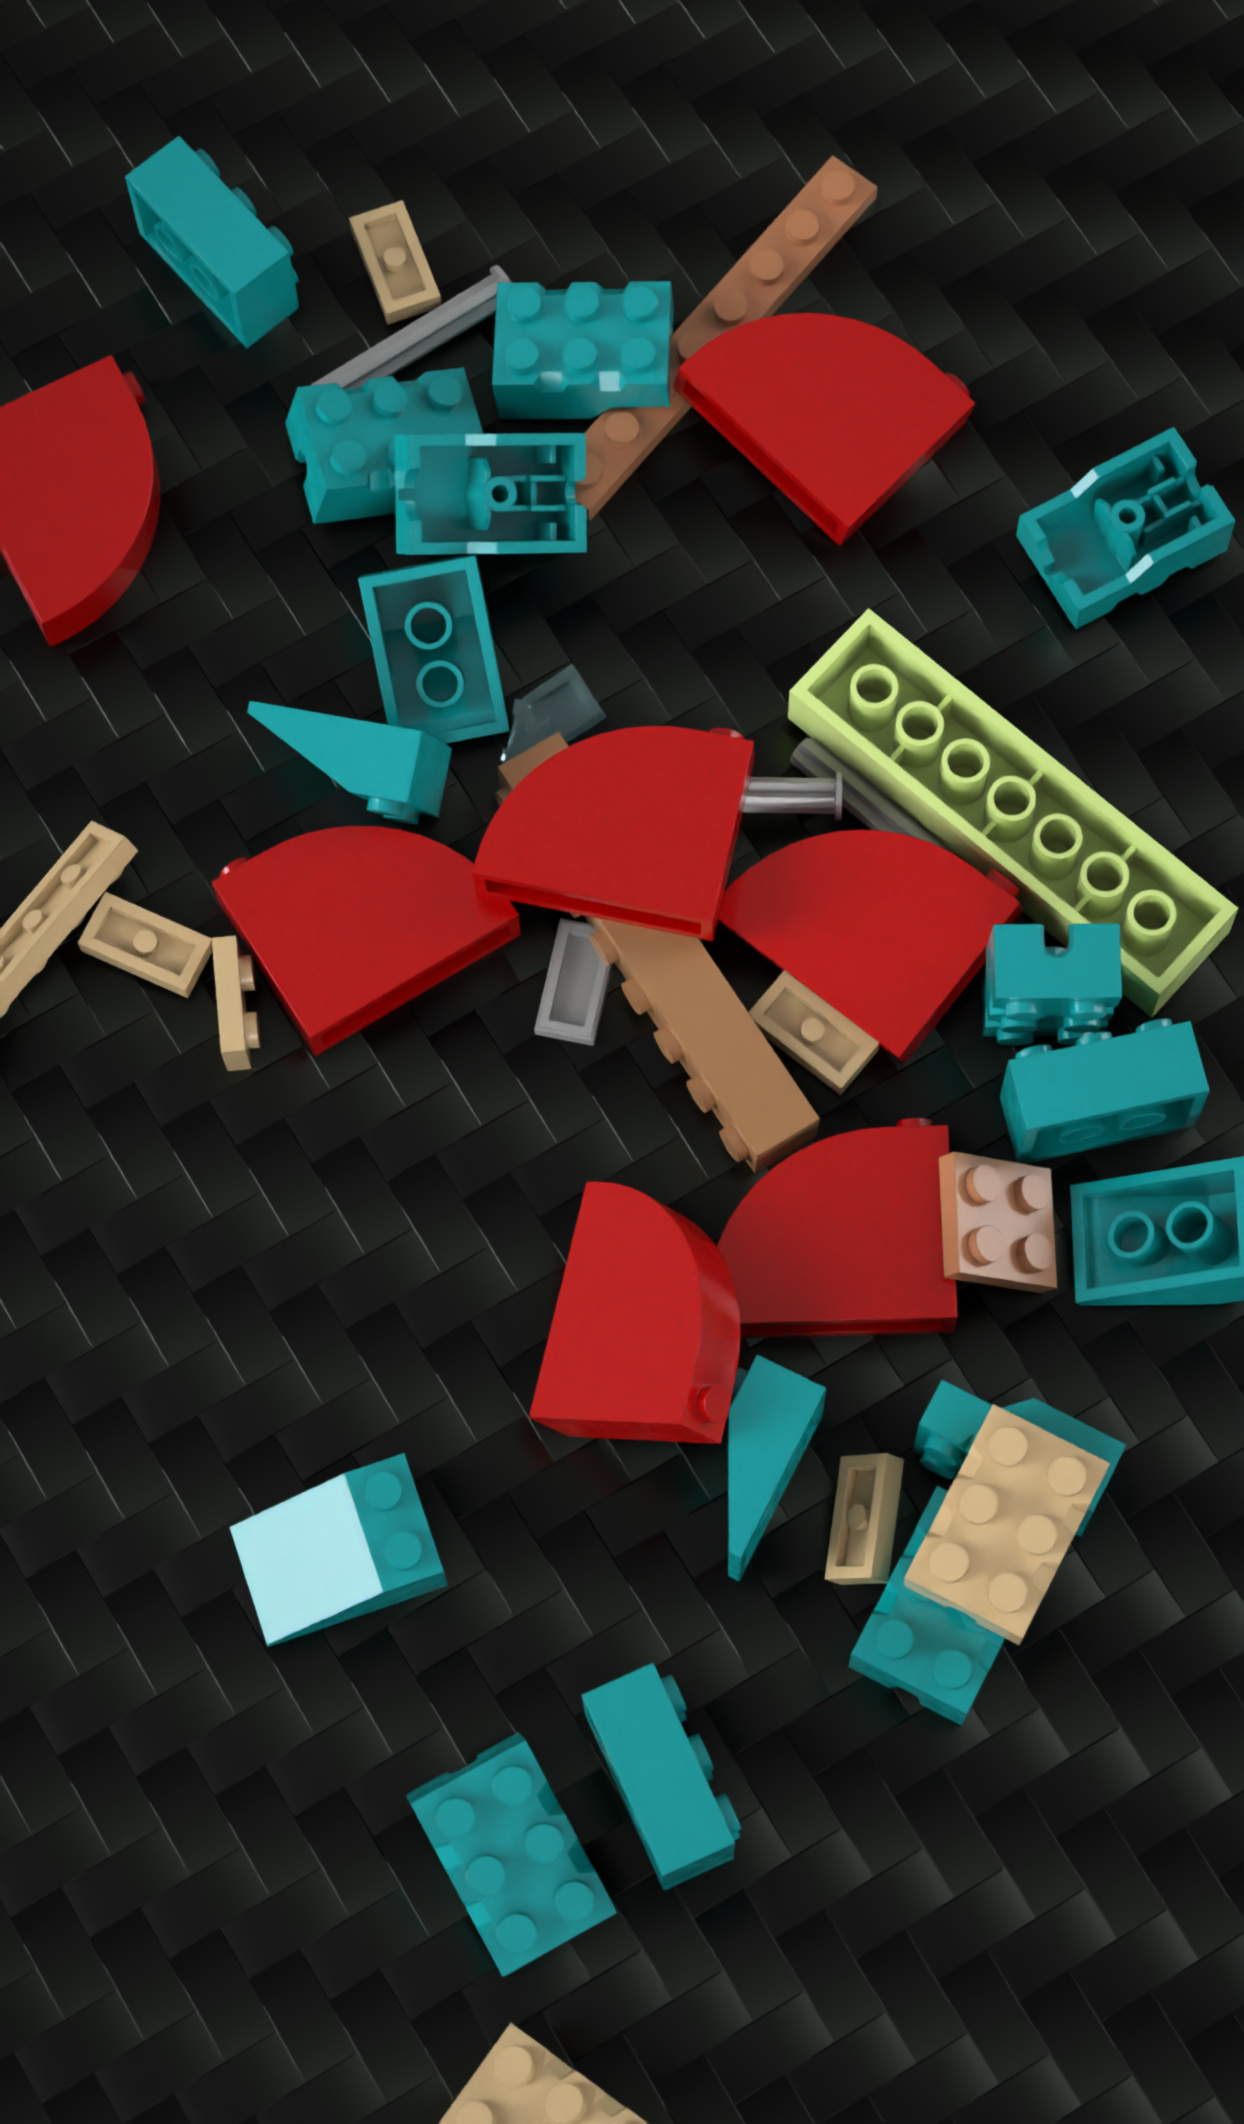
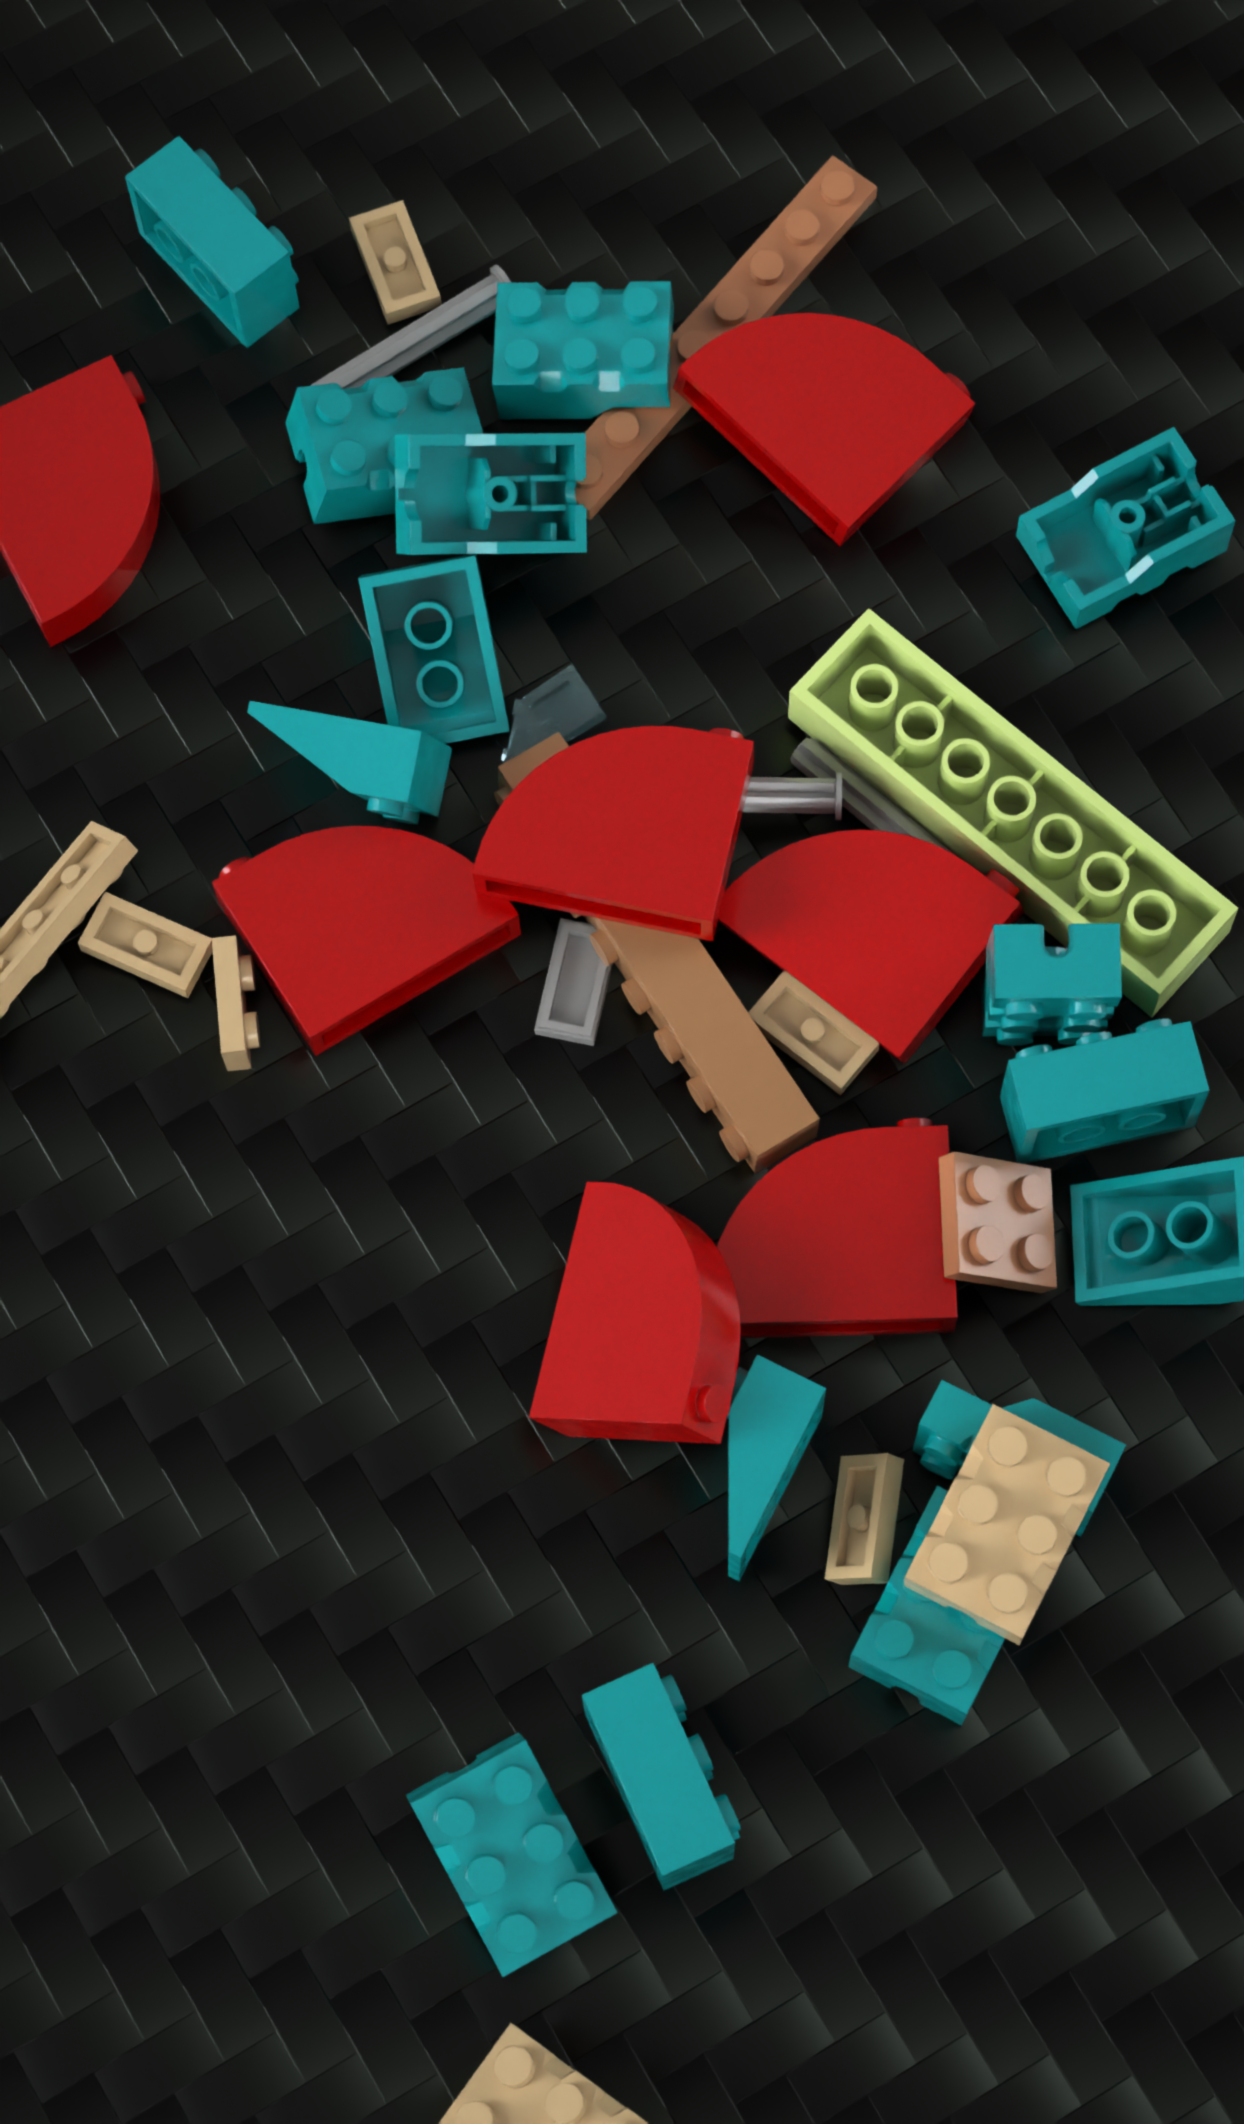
(338, 1551): slope -> none

